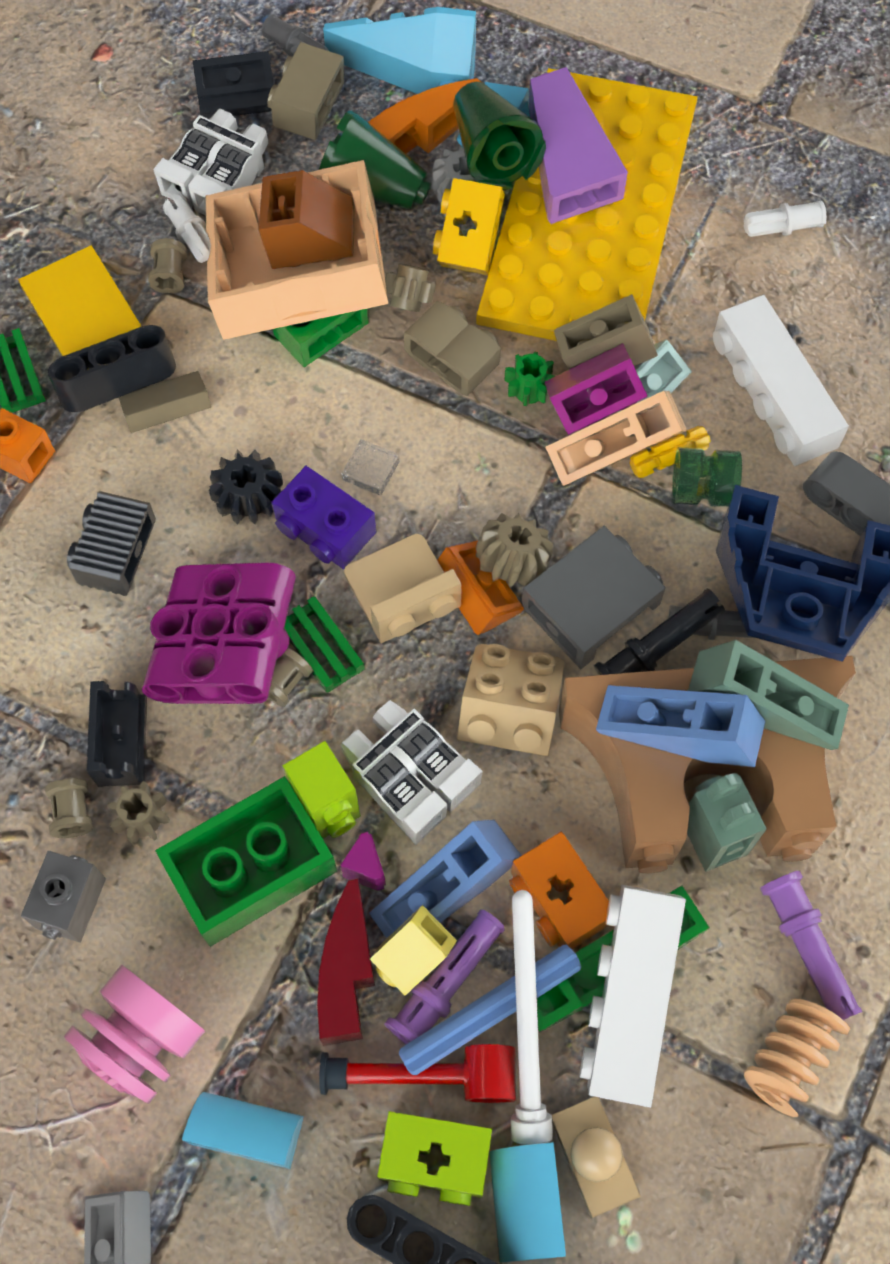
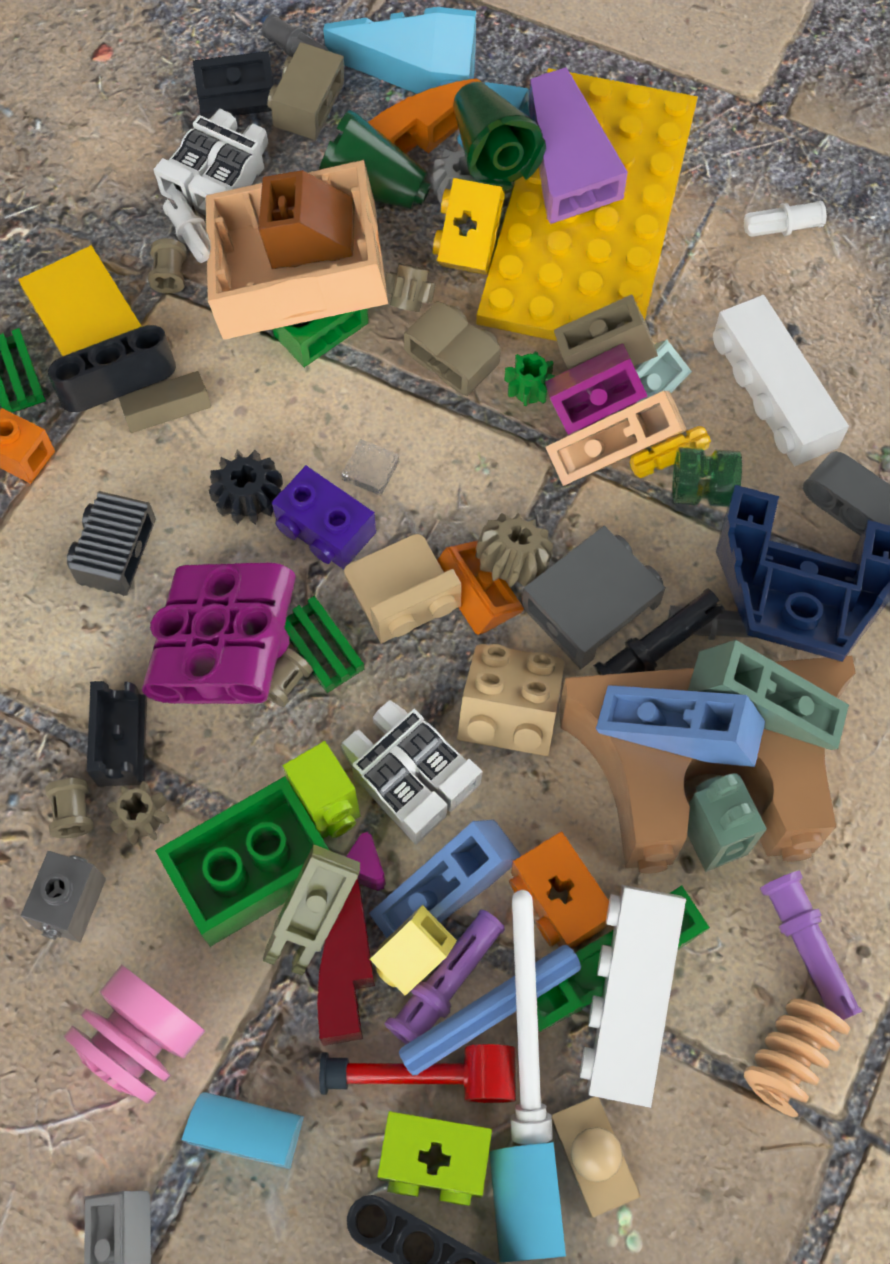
(312, 906): none -> hinge

